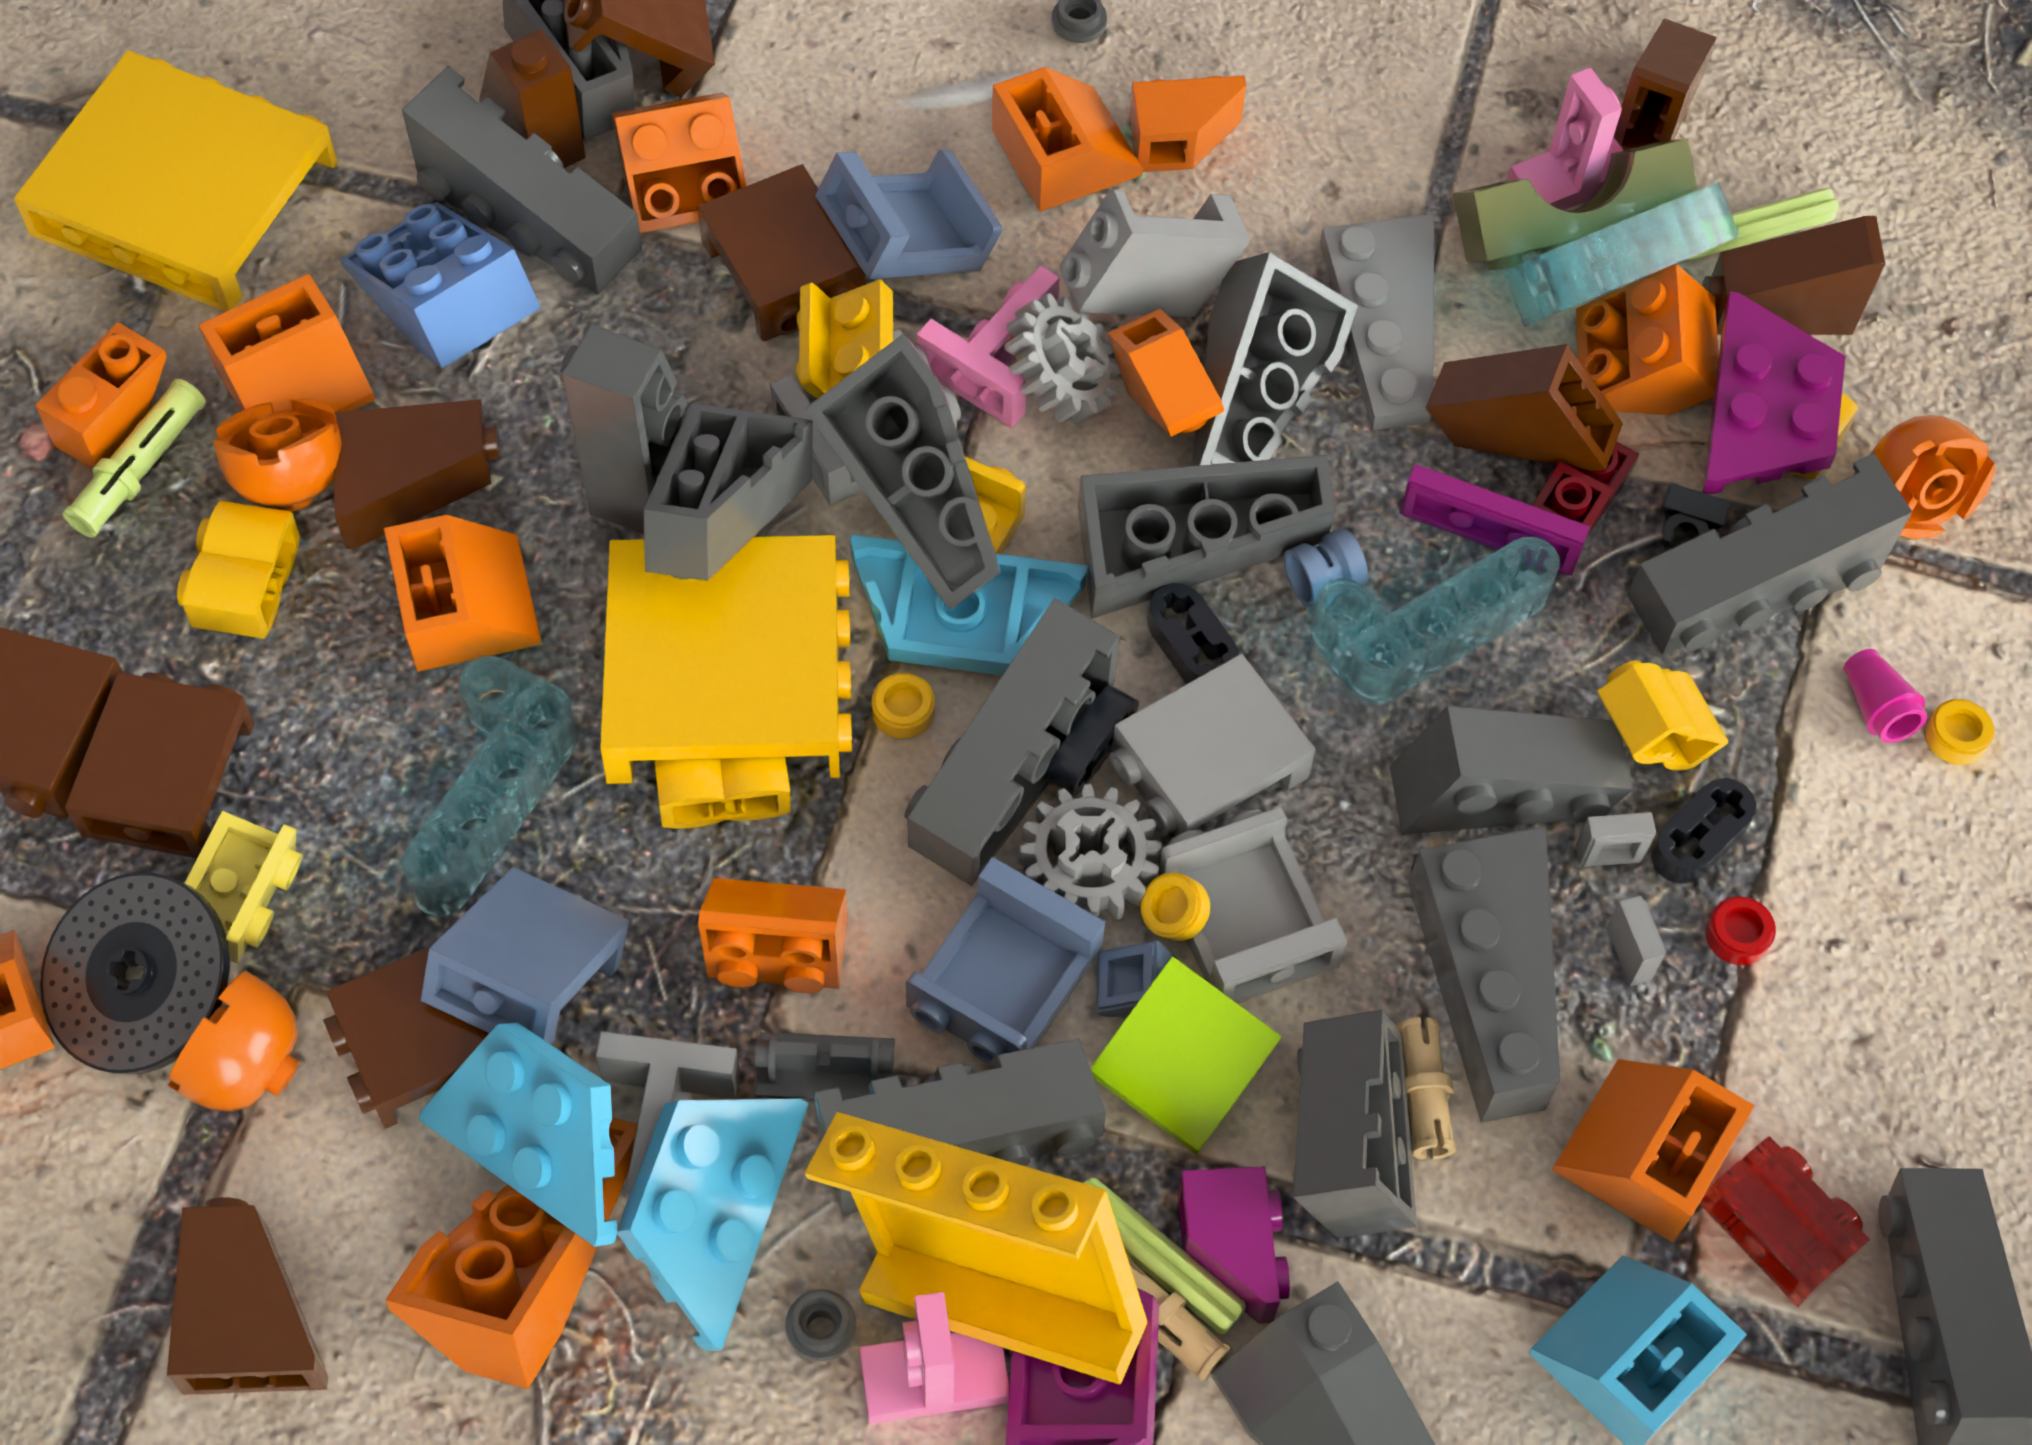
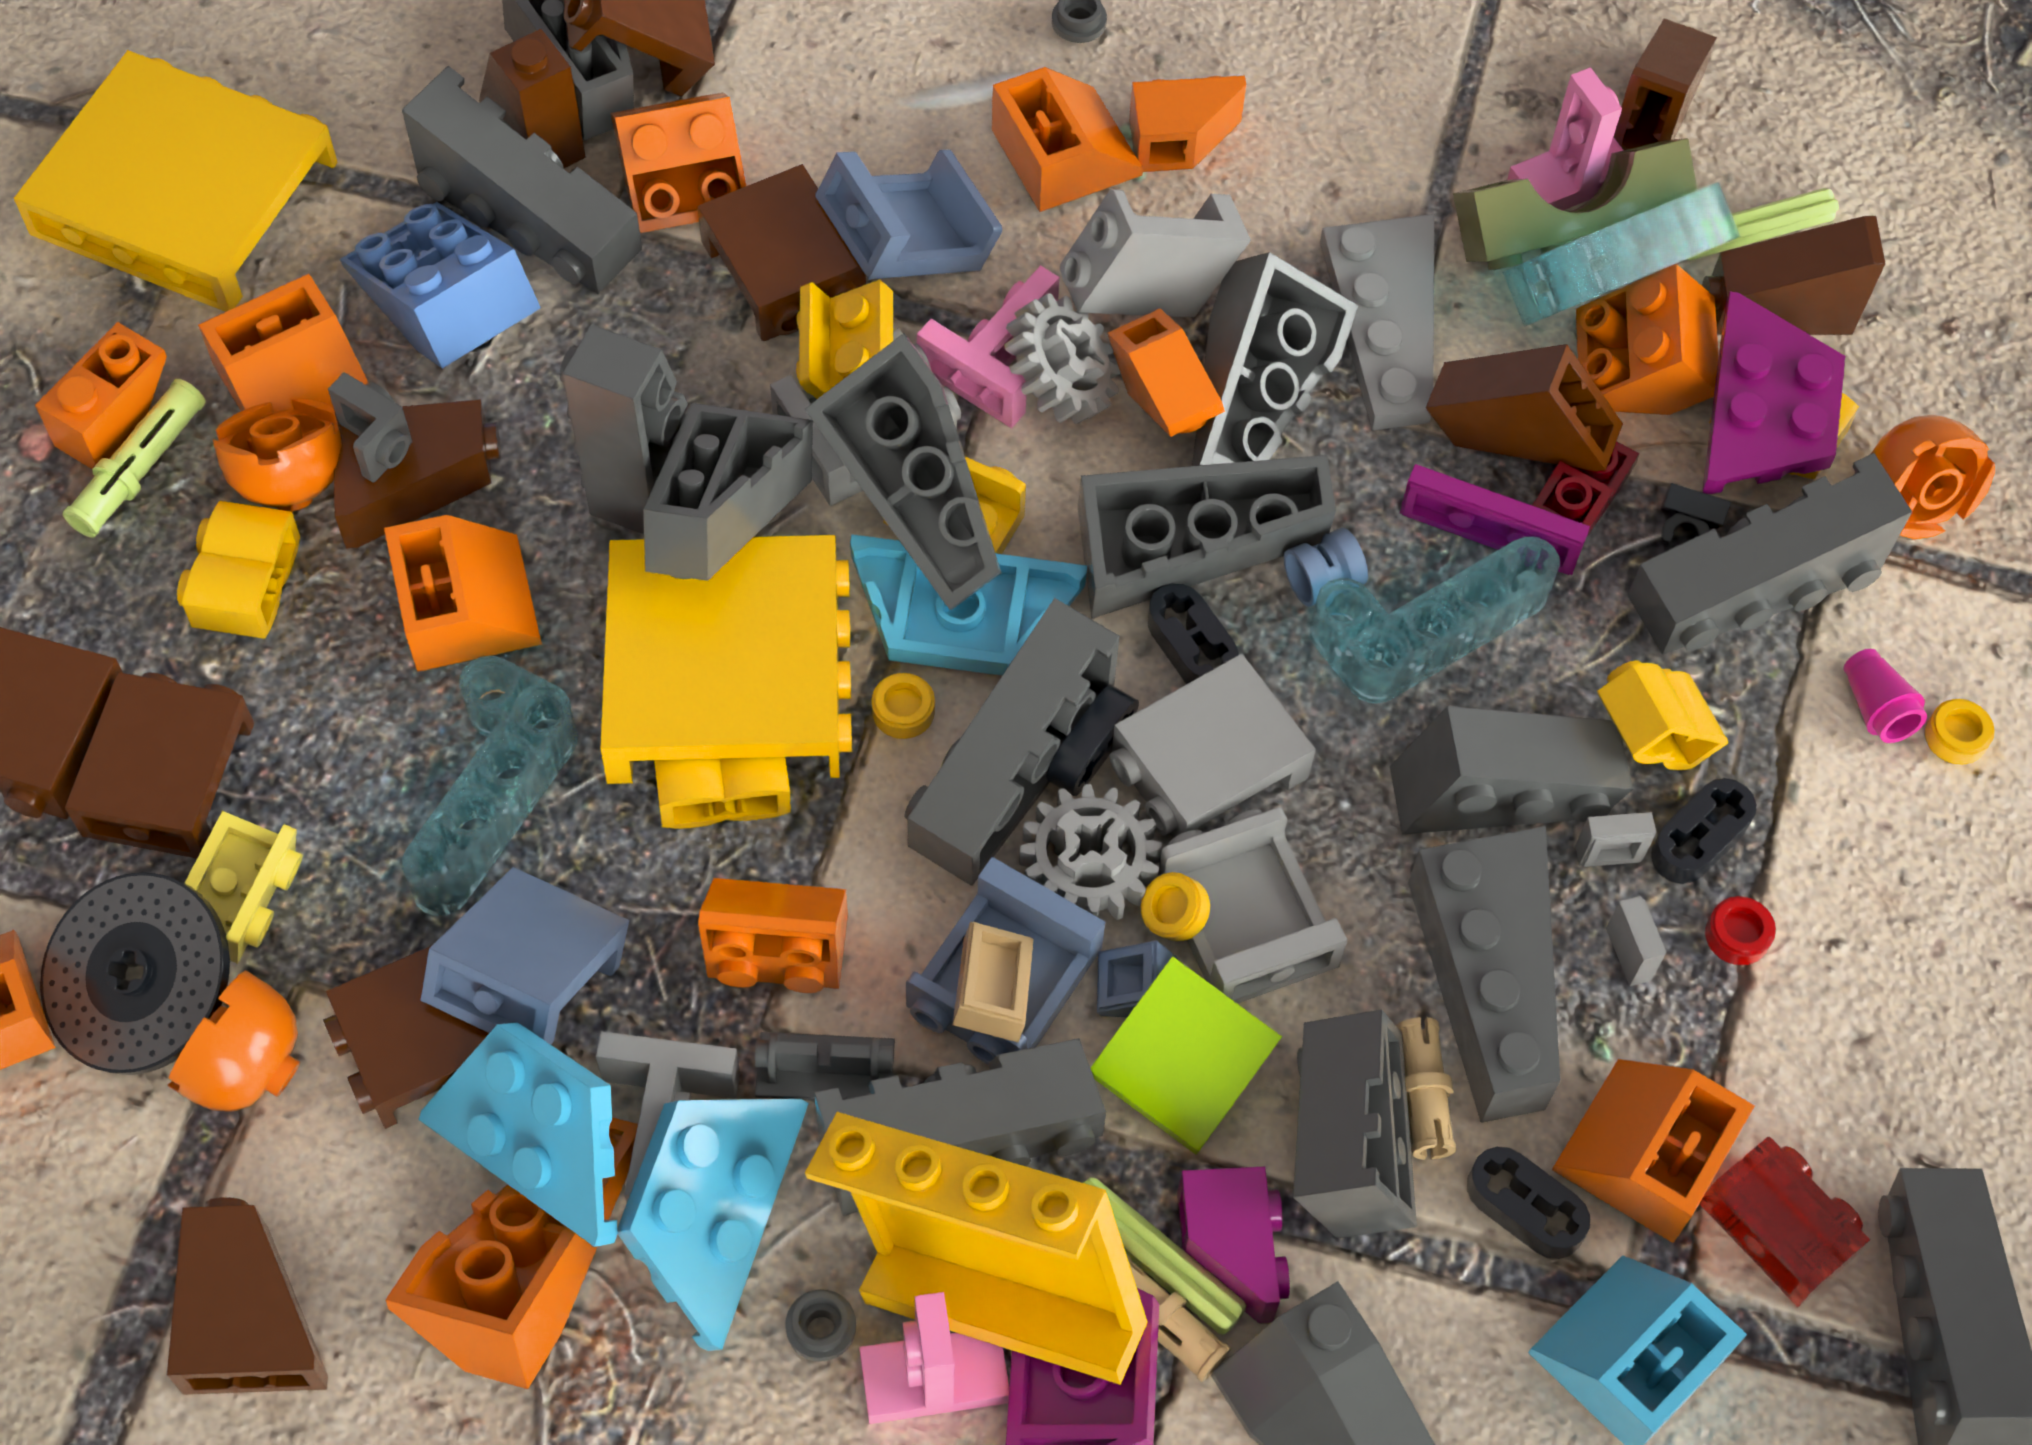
(376, 420): none -> dark grey bracket
(993, 982): none -> tan tile
(1528, 1202): none -> black beam

